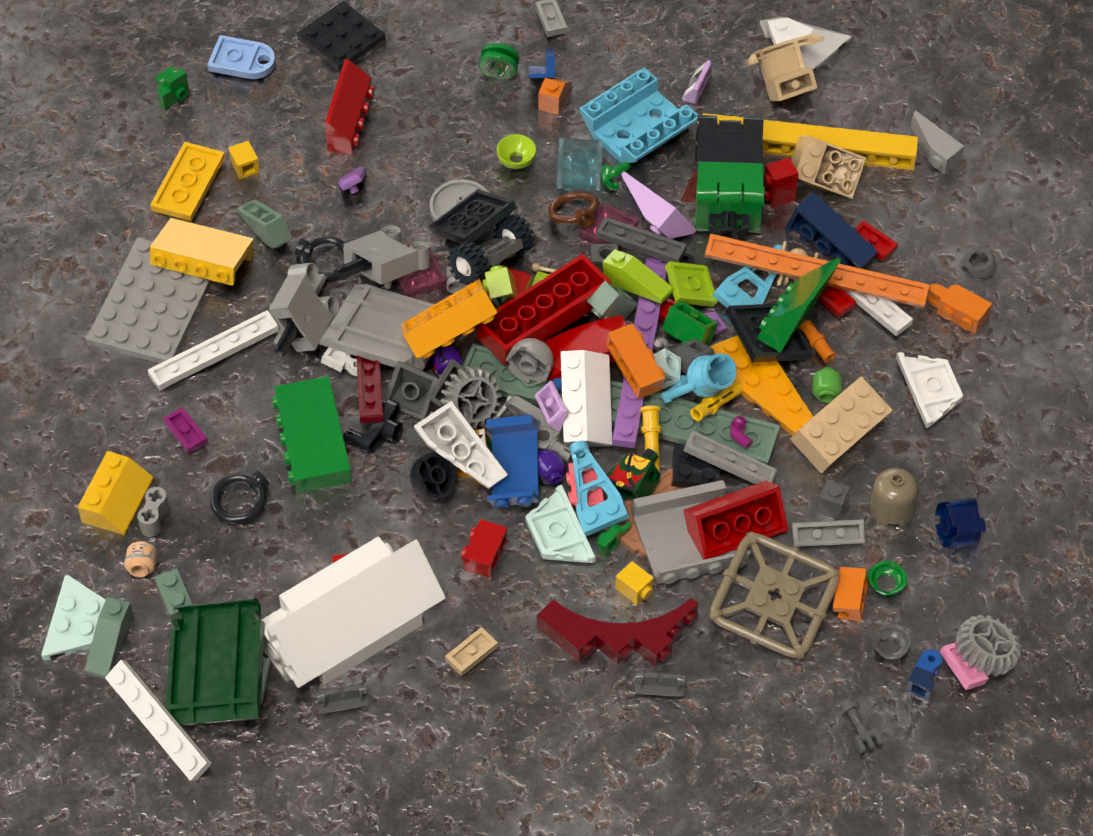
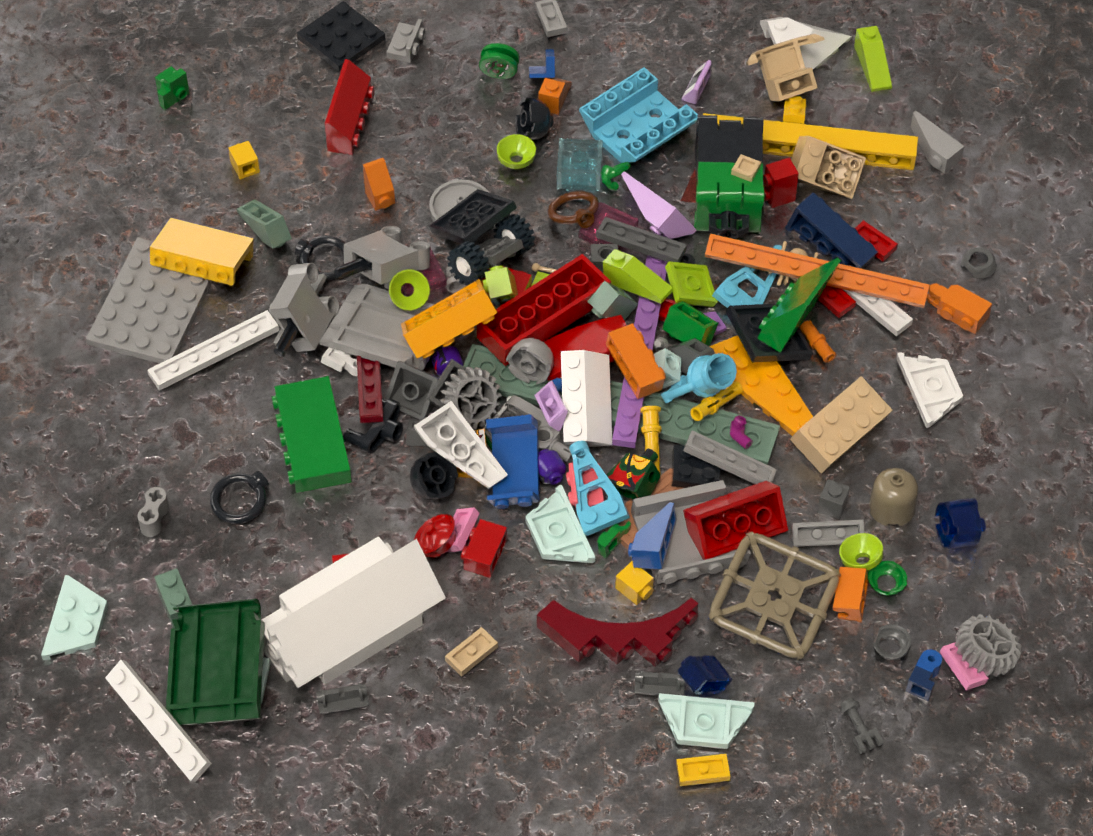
(108, 636): sand green slope -> none
(115, 494): yellow slope -> none
(140, 559): light nougat head -> none
(185, 430): magenta plate -> none
(187, 181): yellow plate -> none
(241, 58): light blue plate -> none
(351, 179): medium lavender piece -> none
(378, 184): none -> orange slope
(406, 41): none -> light grey bracket
(420, 286): none -> lime piece
(436, 535): none -> red piece
(464, 522): none -> bright pink plate
(533, 119): none -> black cylinder
(653, 540): none -> slope
(703, 770): none -> yellow plate
(704, 674): none -> clear blue brick
(704, 720): none -> light aqua wing
(746, 168): none -> tan tile
(794, 110): none -> yellow plate
(826, 384): bright green head -> none
(861, 546): none -> lime piece
(873, 58): none -> lime slope

